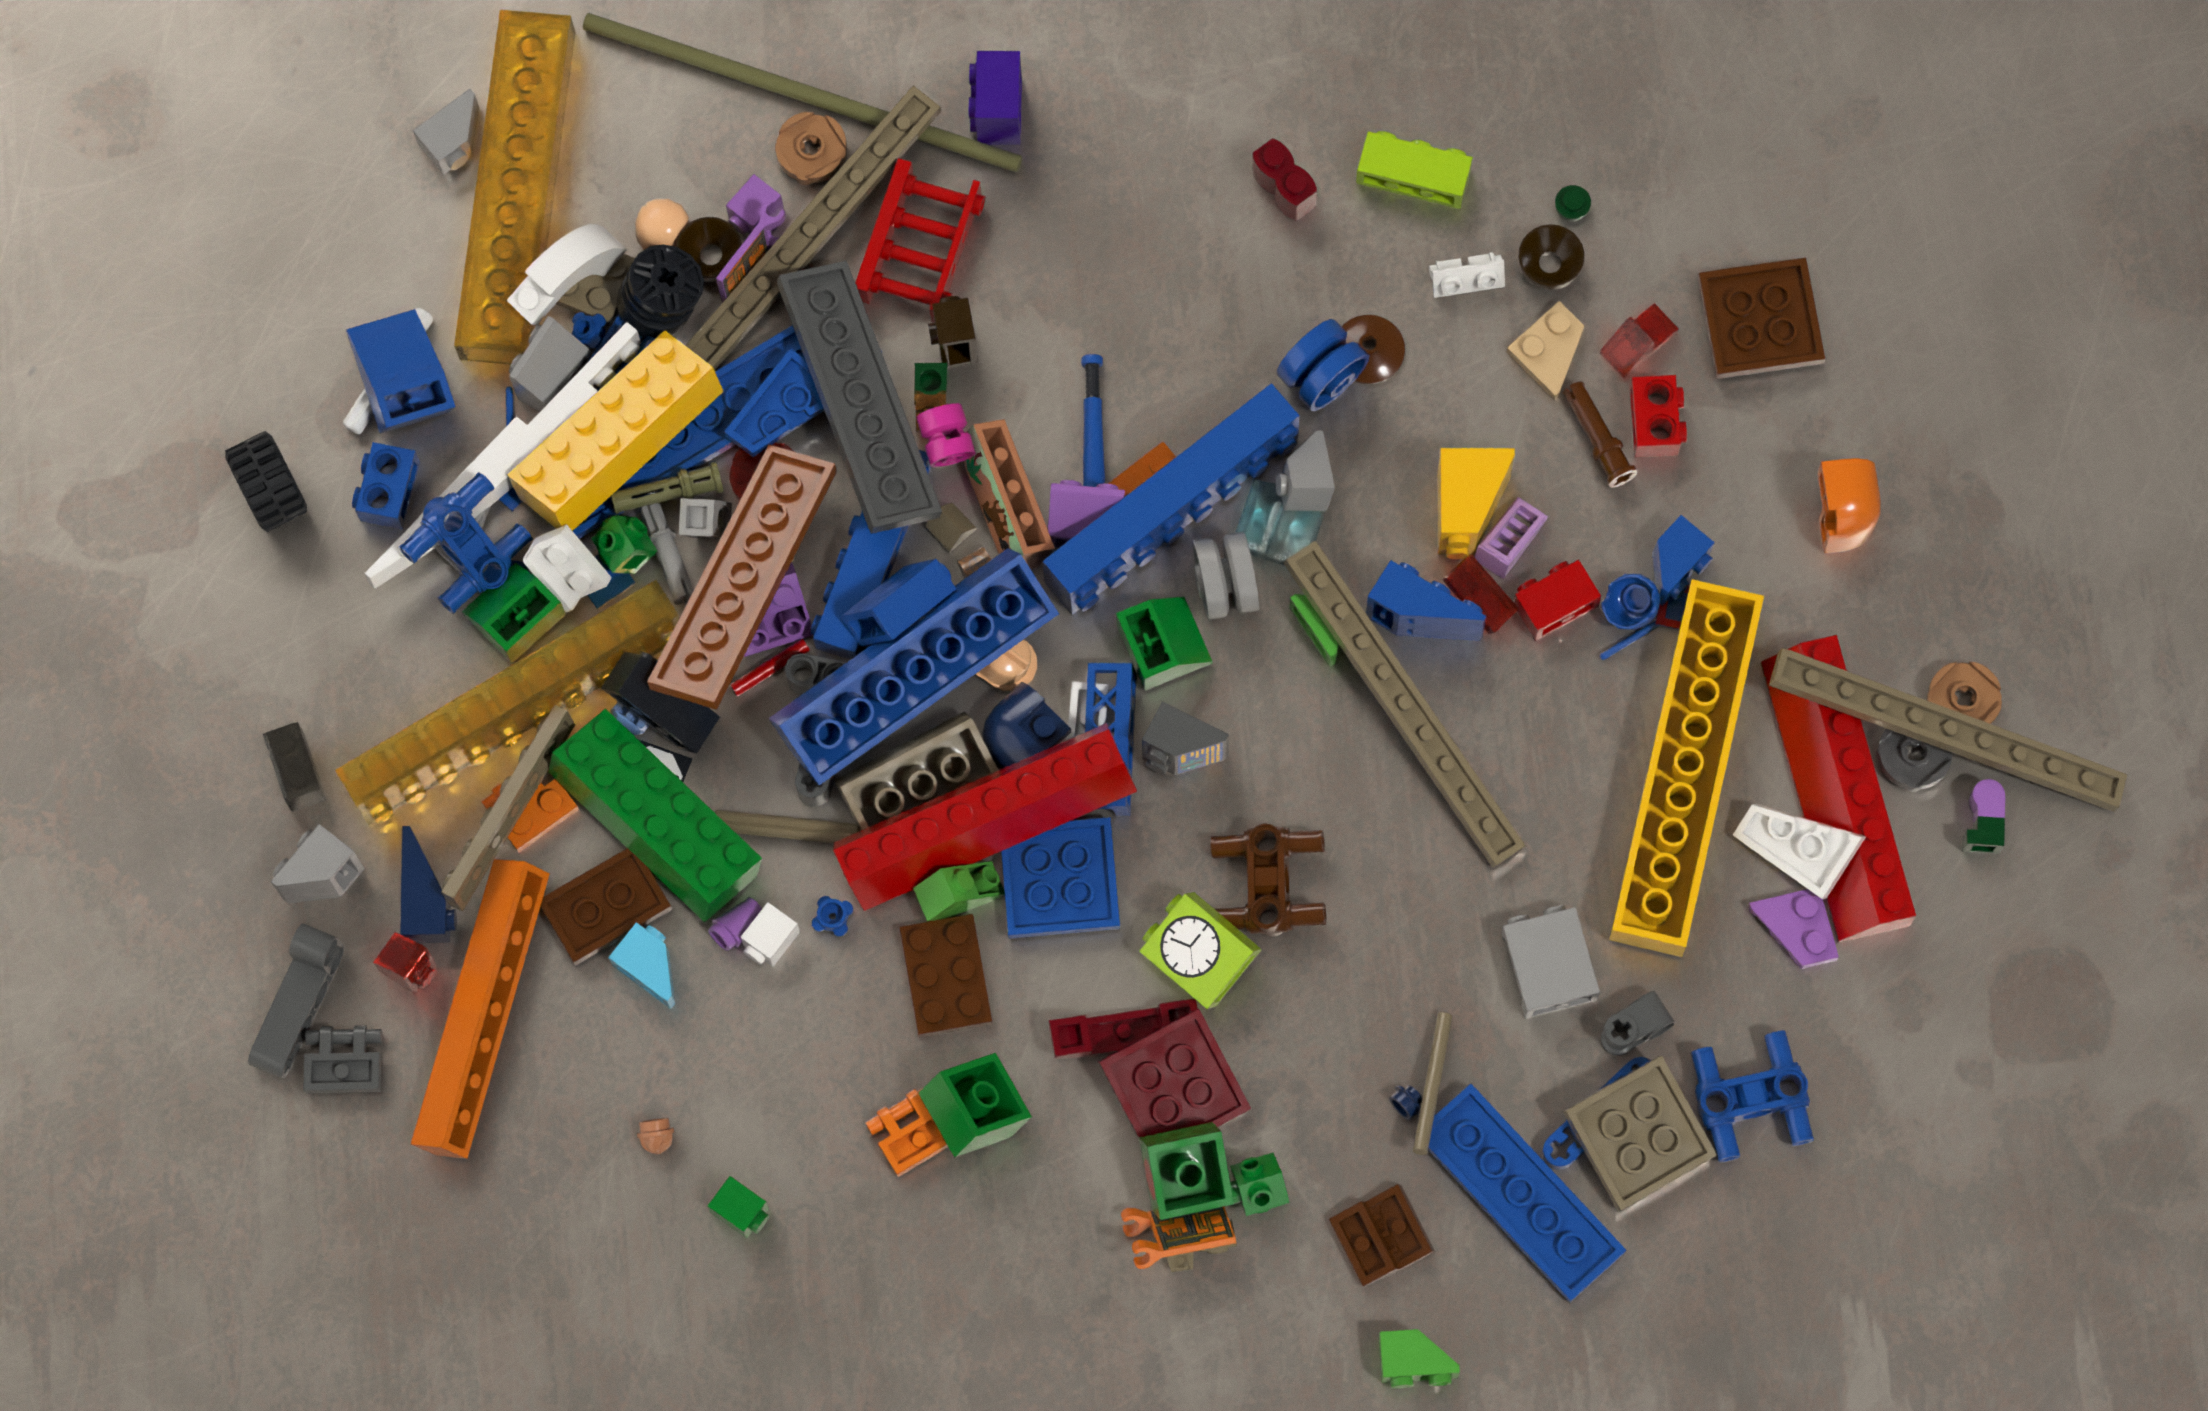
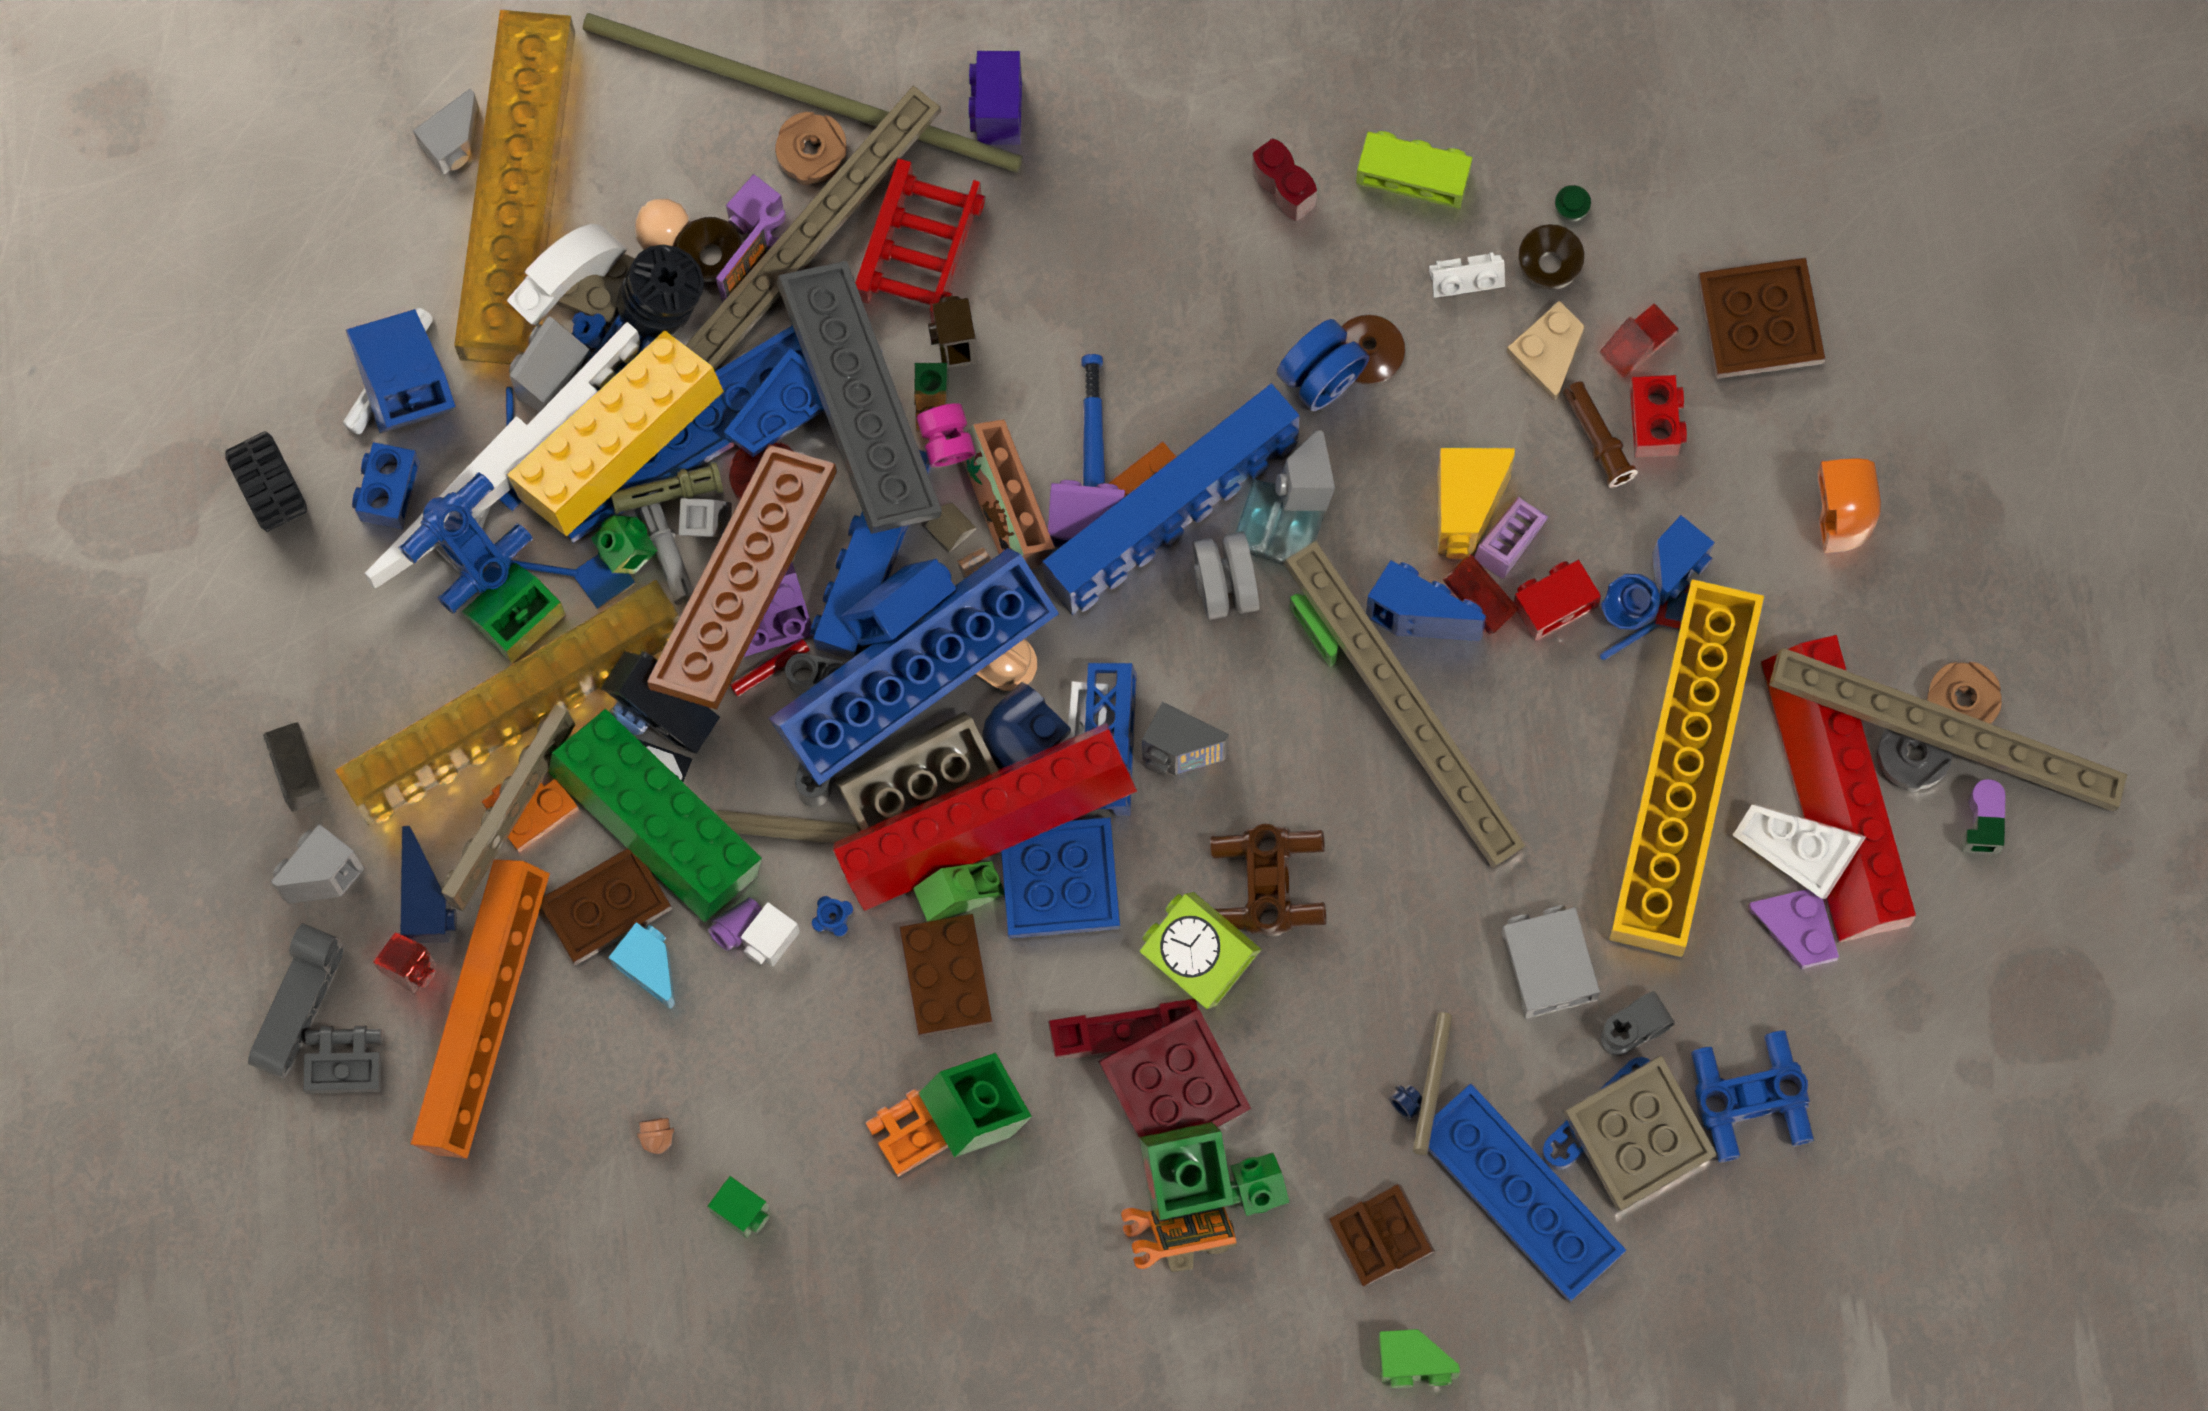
(565, 566): white bracket -> none
(1162, 640): green slope -> none

